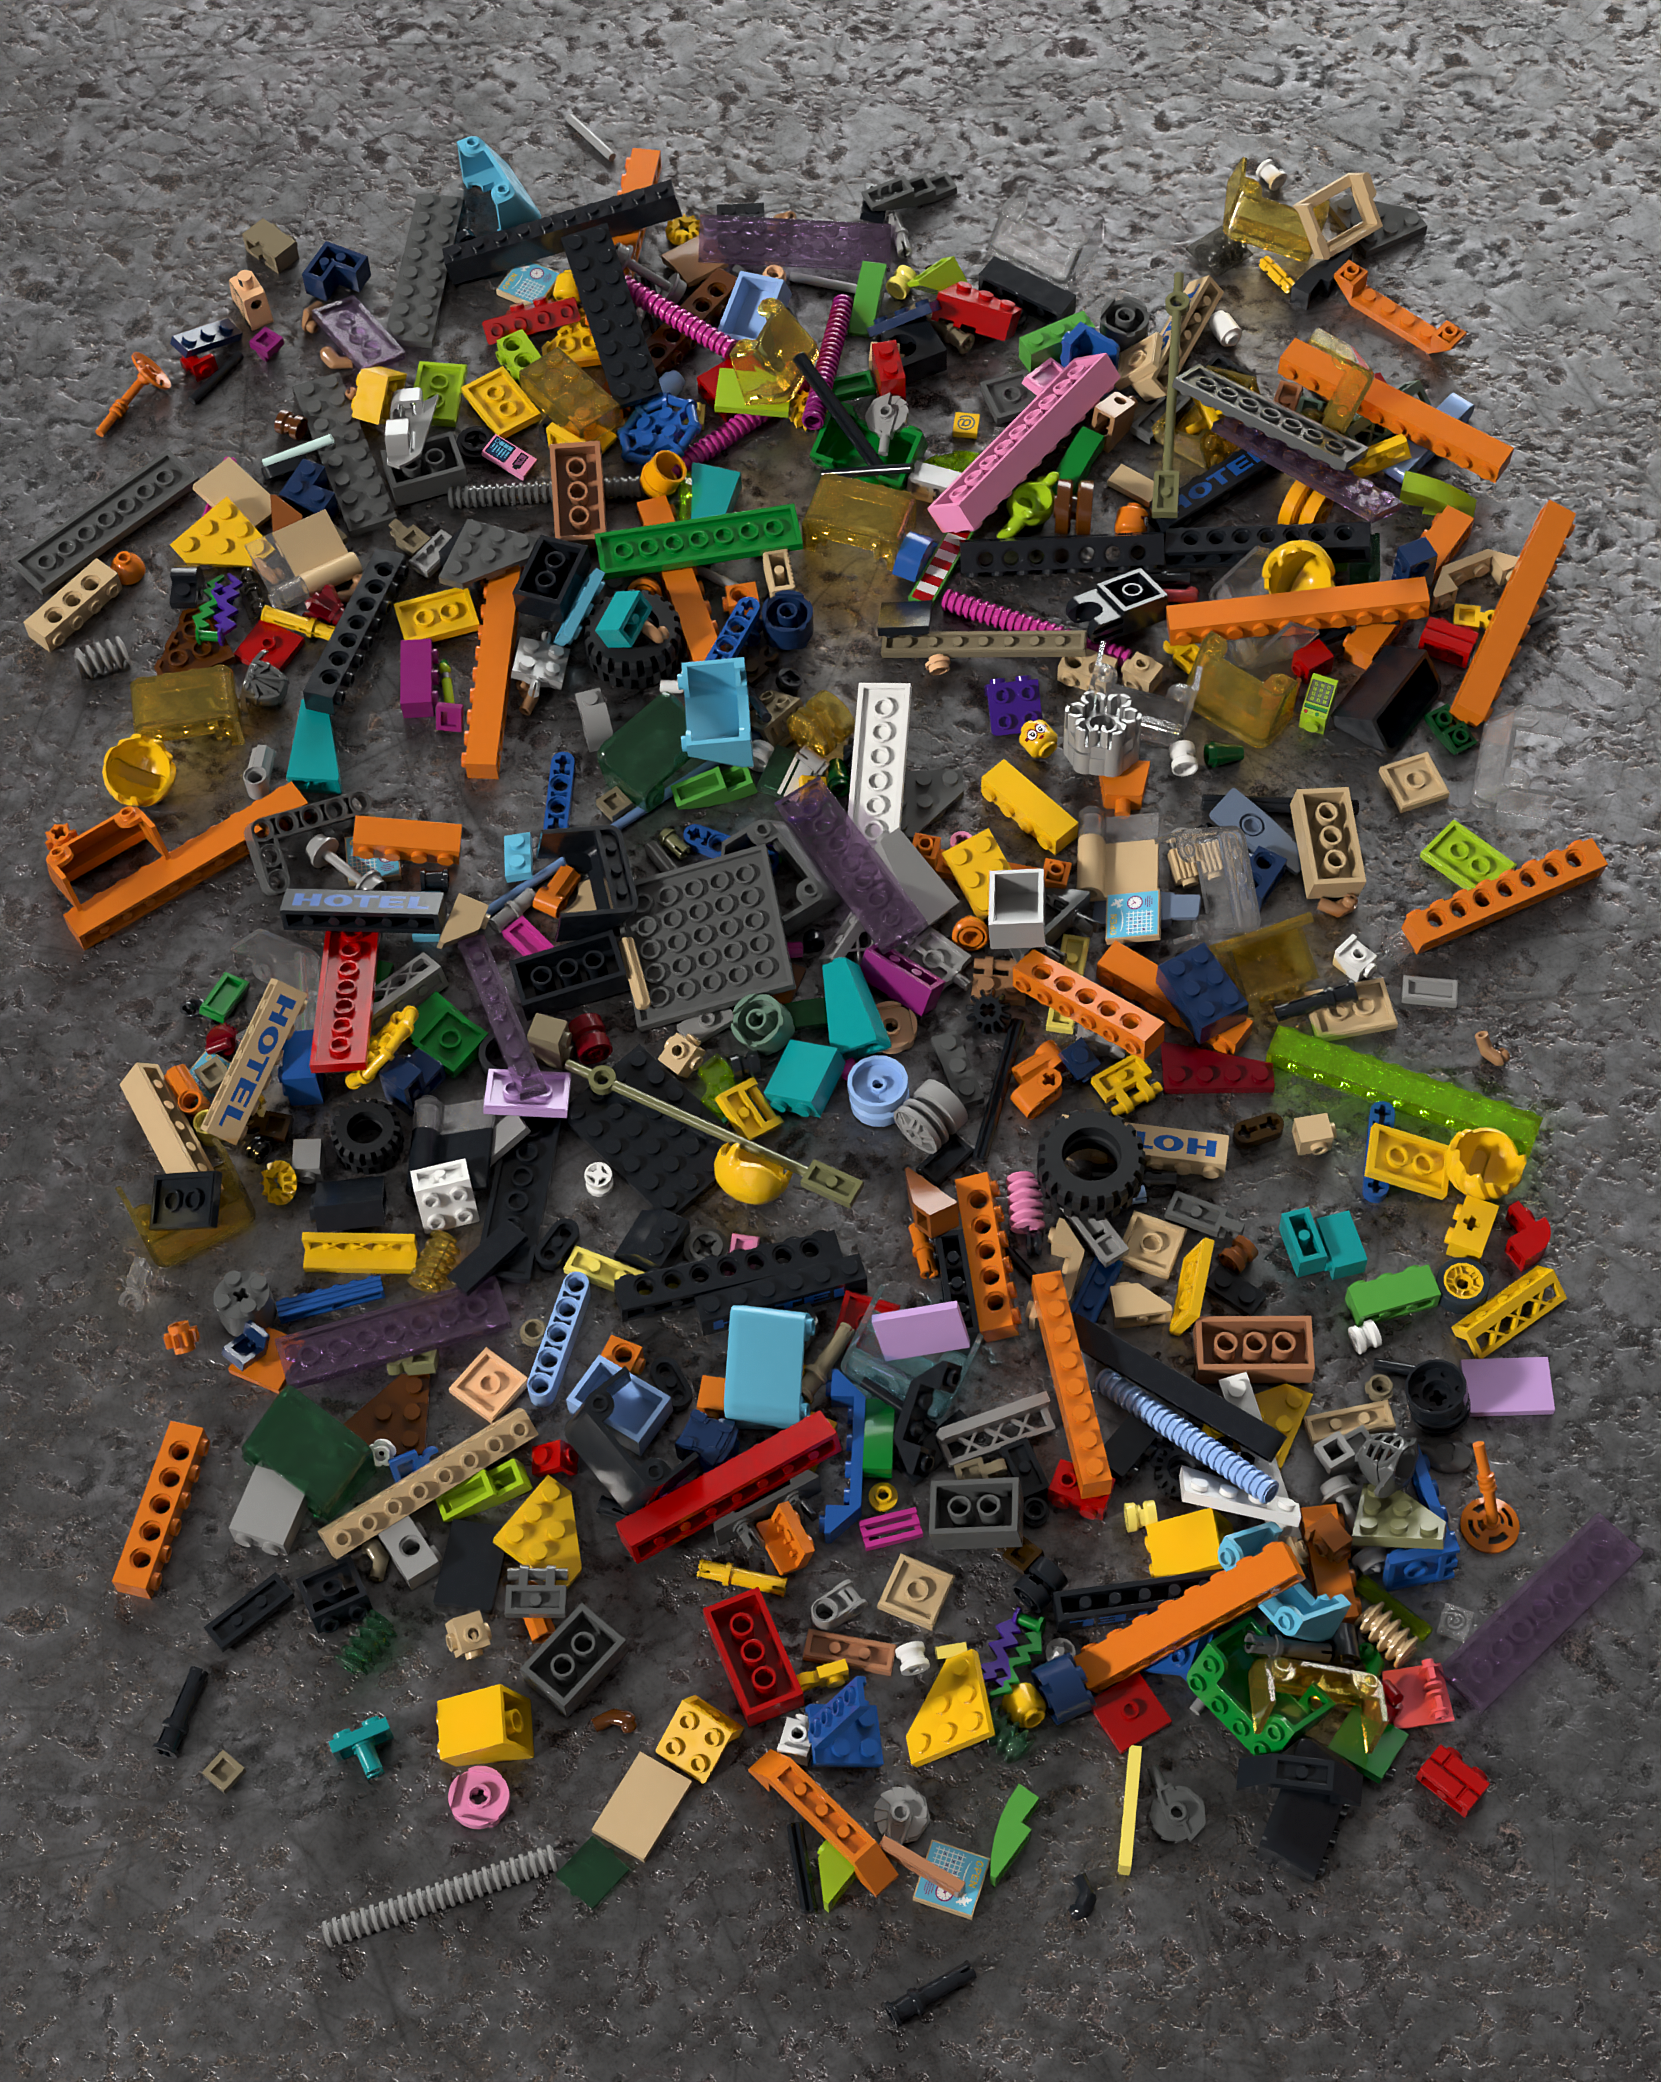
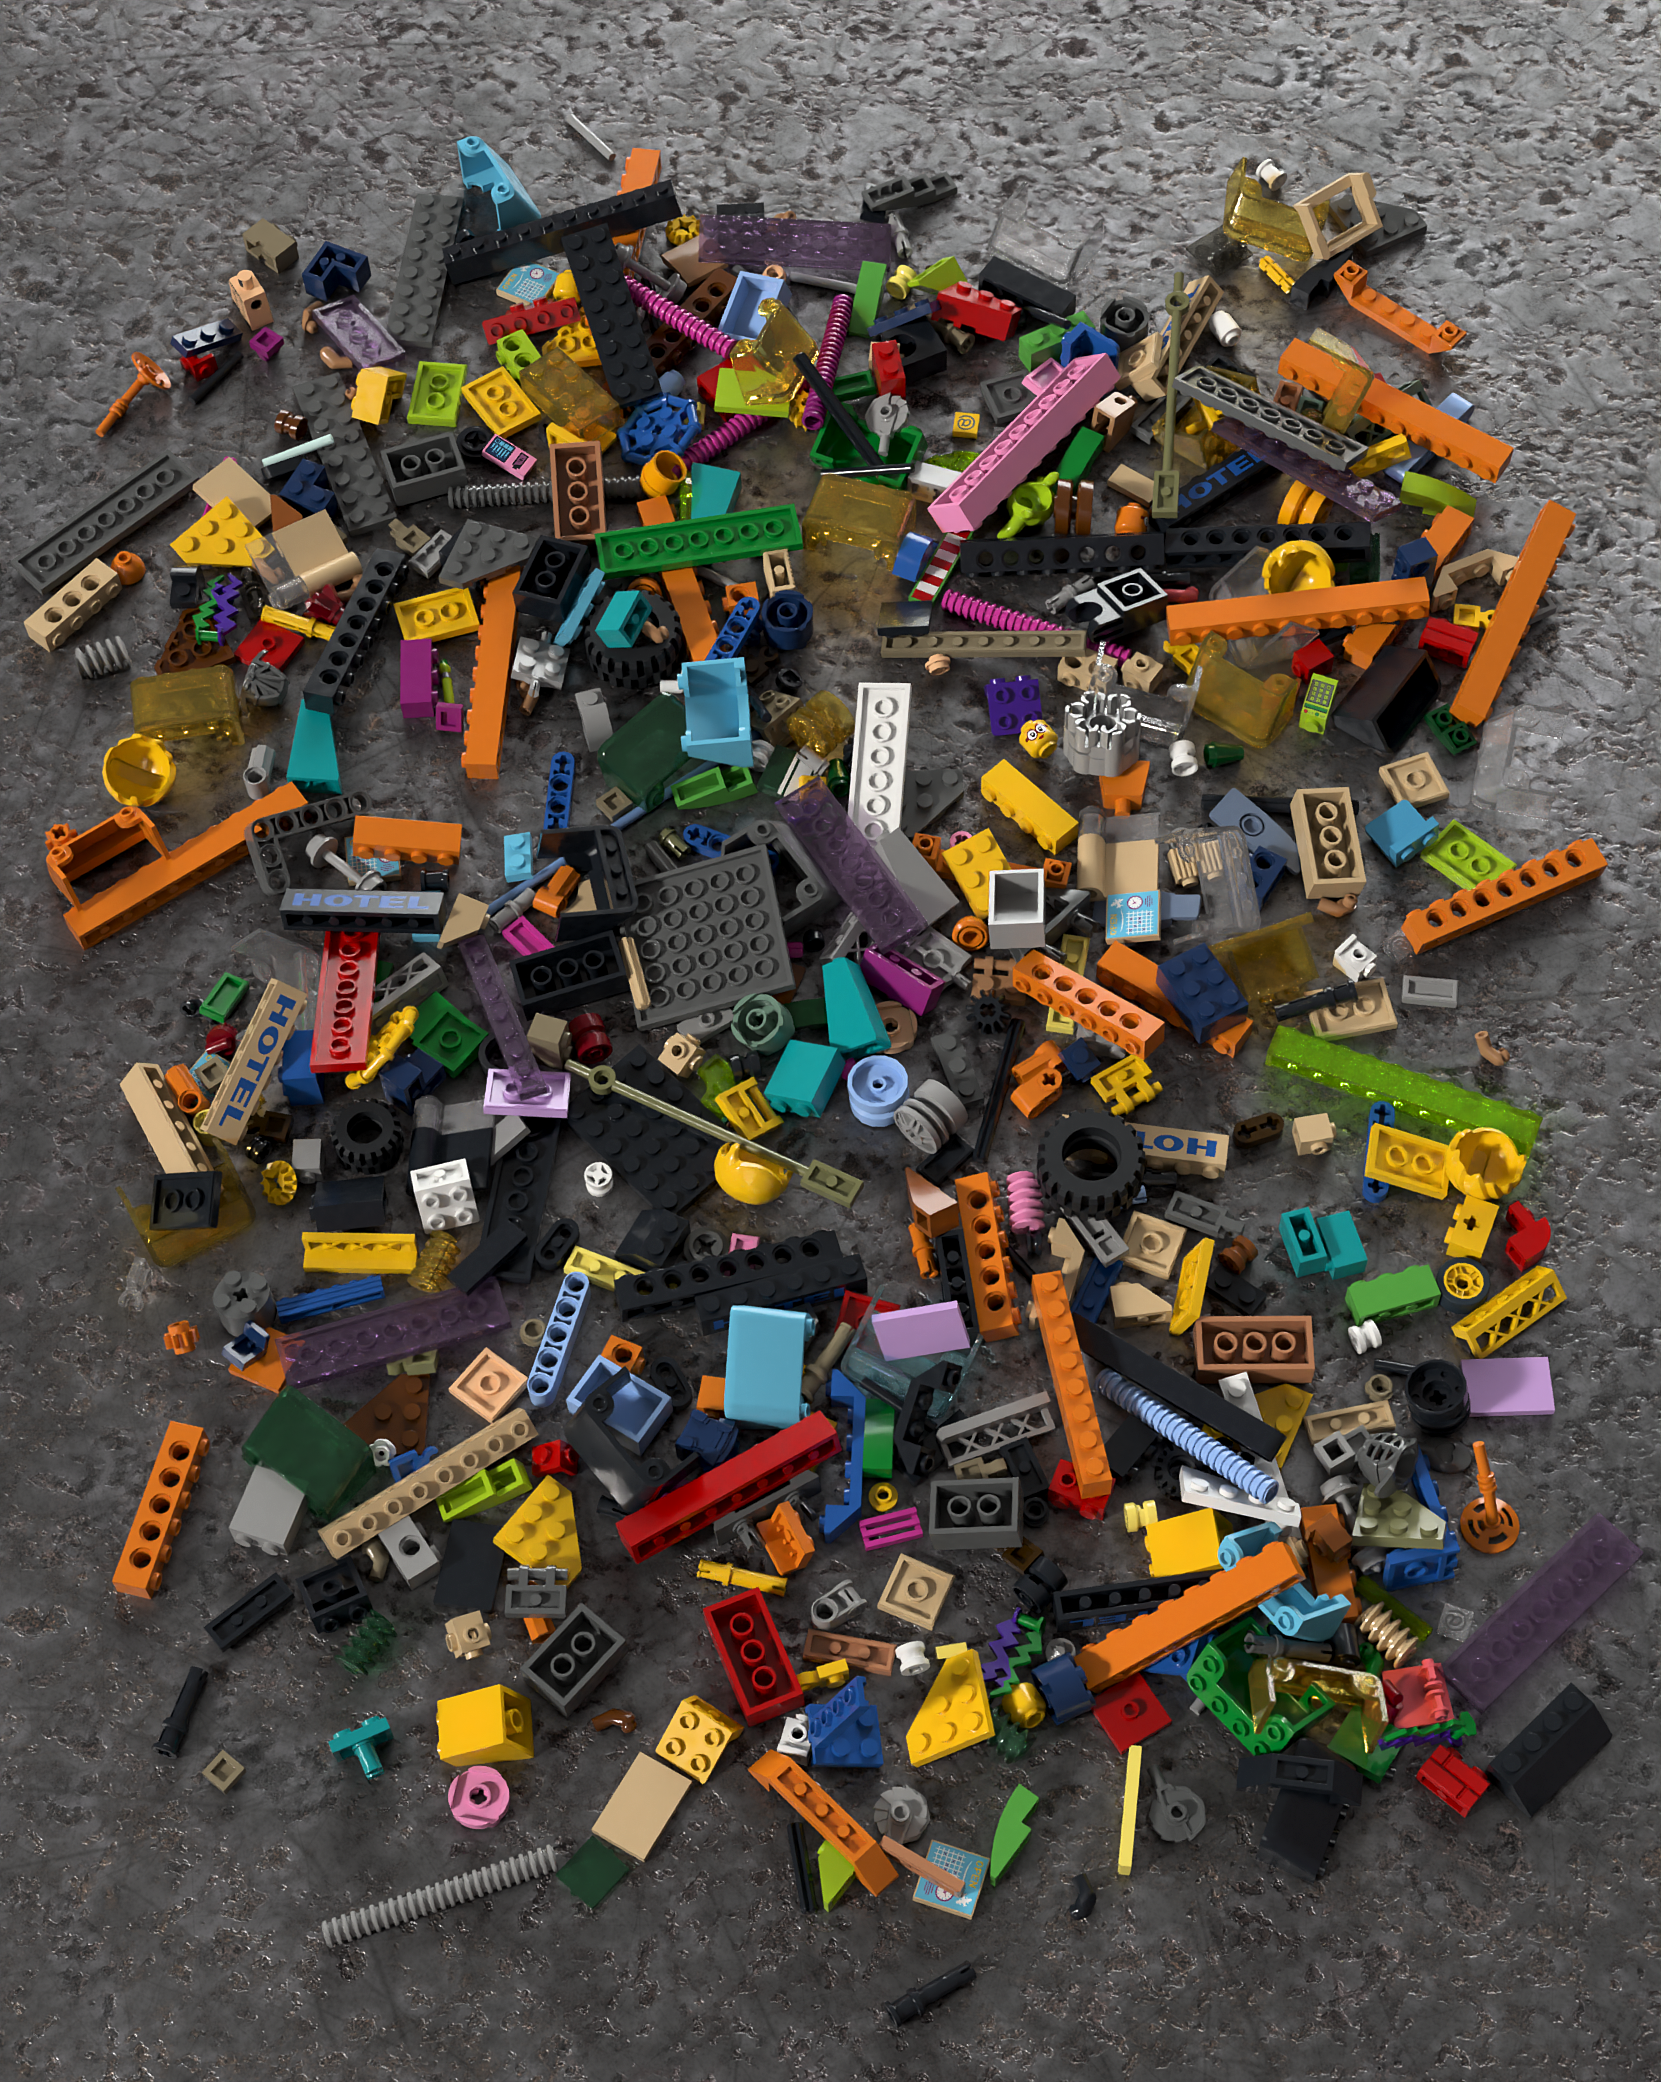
(408, 426): light grey panel -> none
(1047, 317): none -> black bar
(1061, 599): none -> light grey pin
(1210, 1072): dark red wing -> none
(1402, 832): none -> dark azure bracket
(1436, 1733): none -> piece
(1549, 1750): none -> black slope

